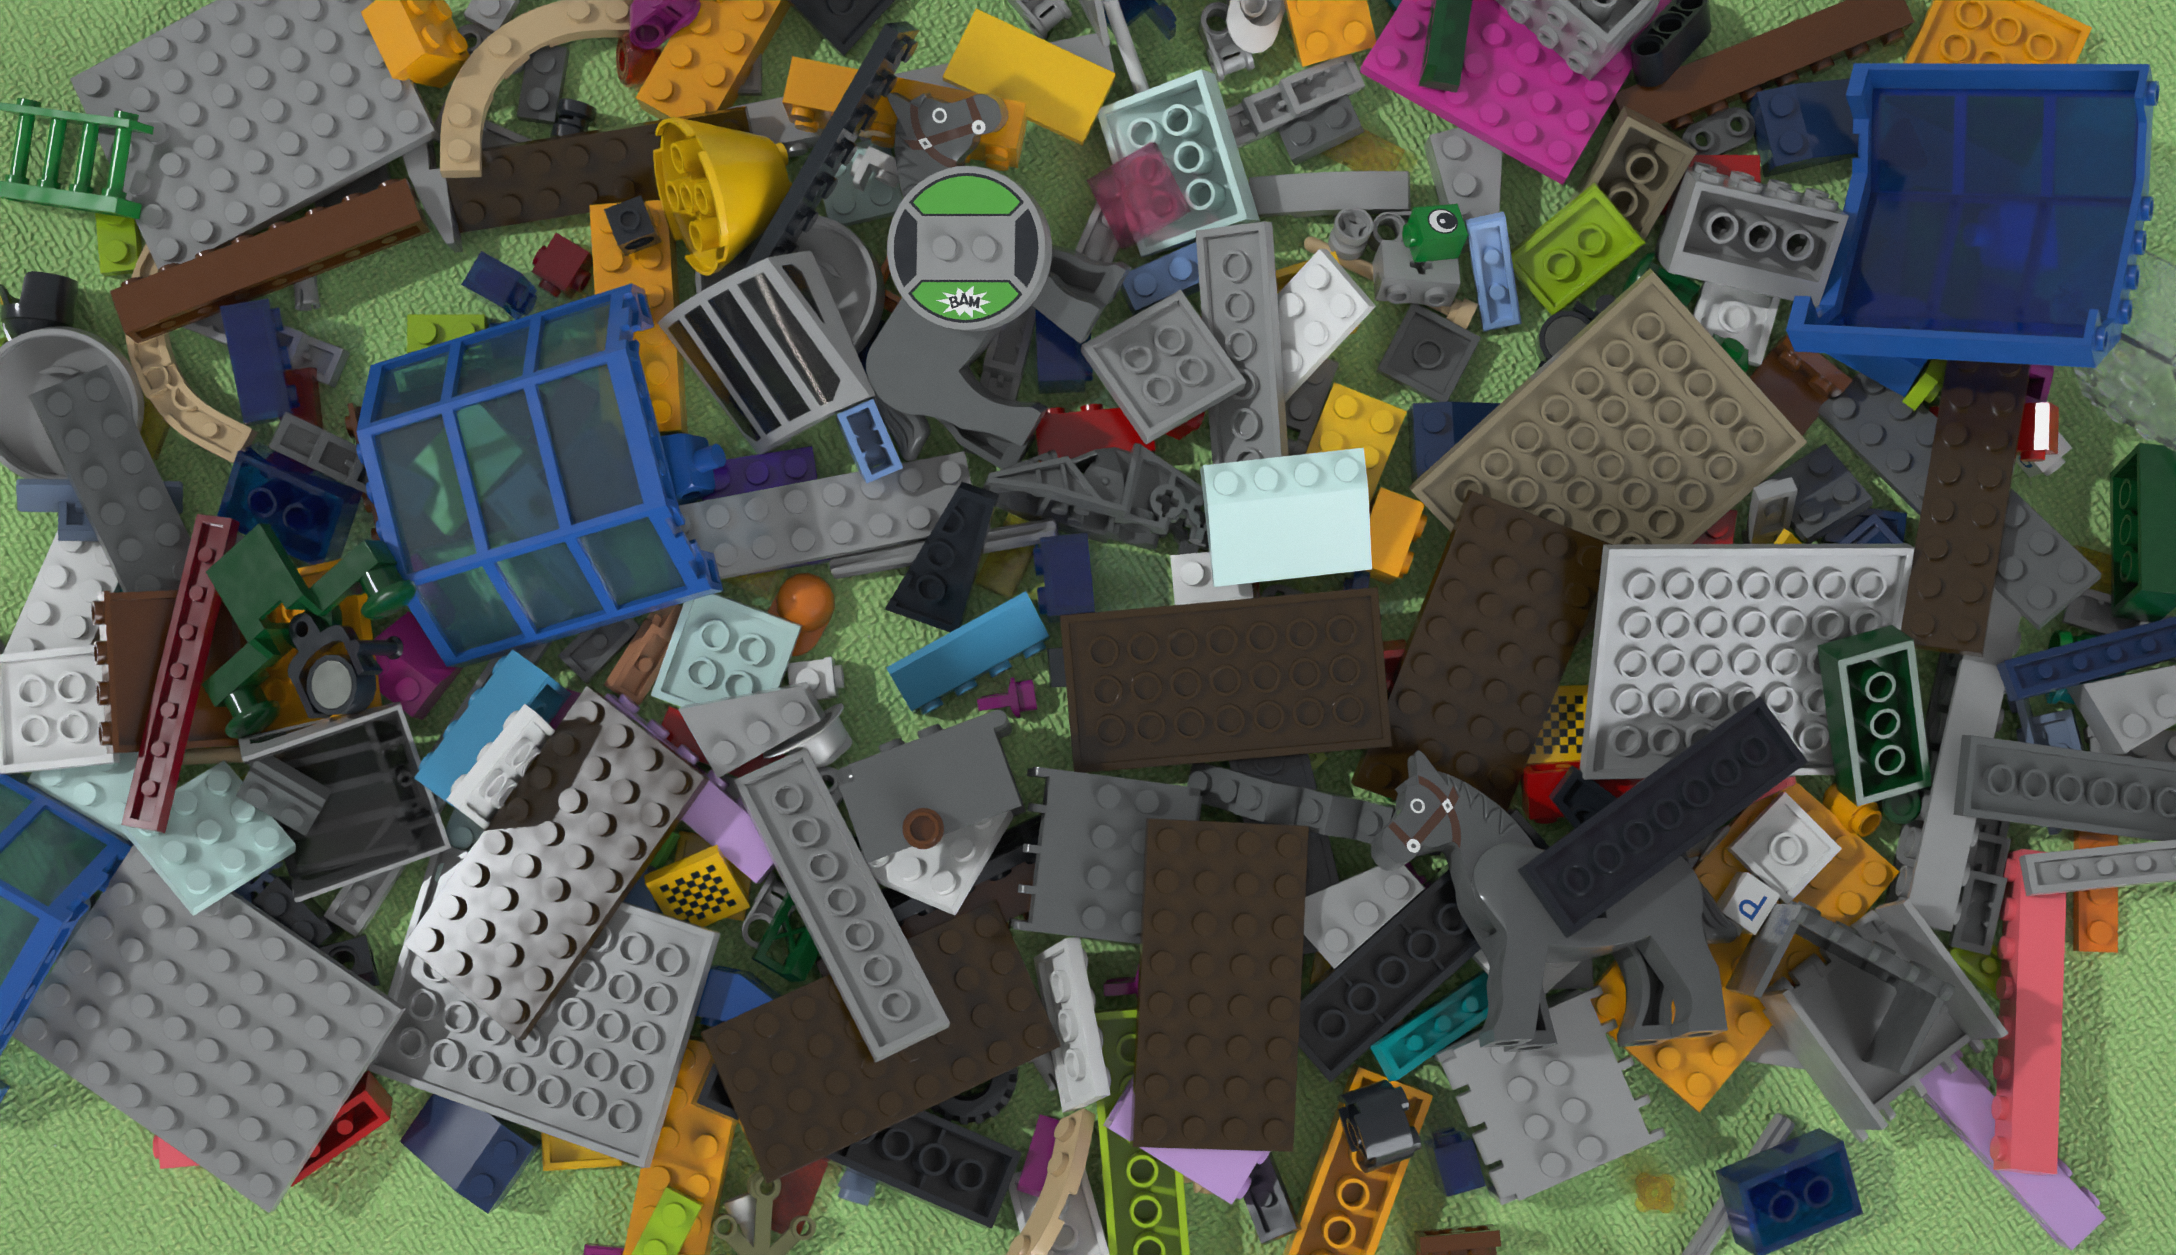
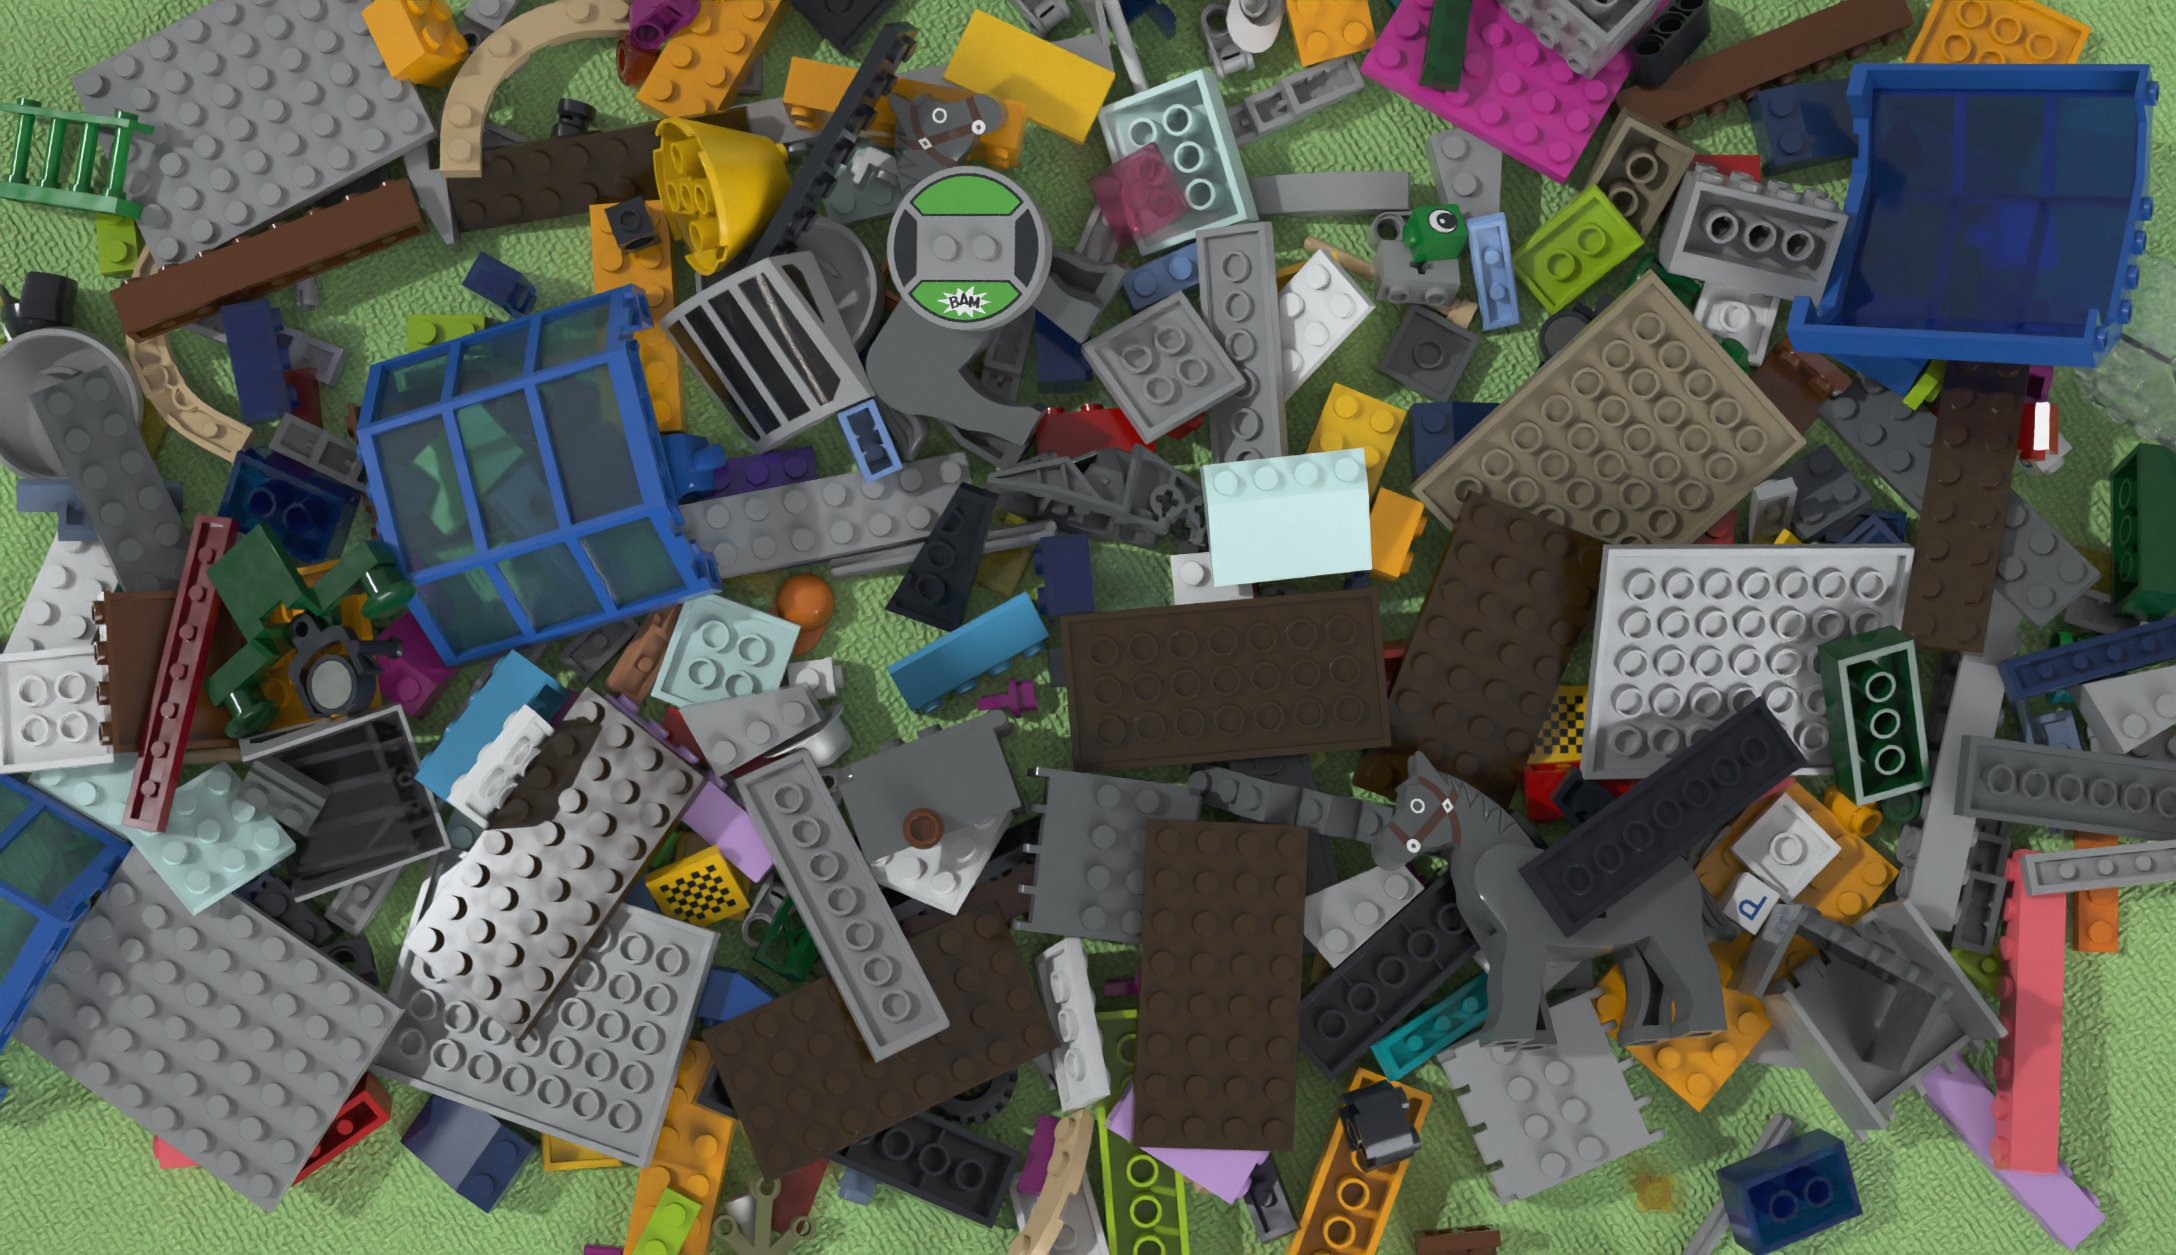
(543, 85): dark grey plate -> none
(562, 267): dark red brick -> none
(1306, 404): light grey plate -> none
(1320, 130): dark grey plate -> none
(1350, 233): light grey wheel -> none
(1367, 153): clear yellow plate -> none
(1454, 1161): clear blue brick -> none
(1718, 132): dark grey plate -> none

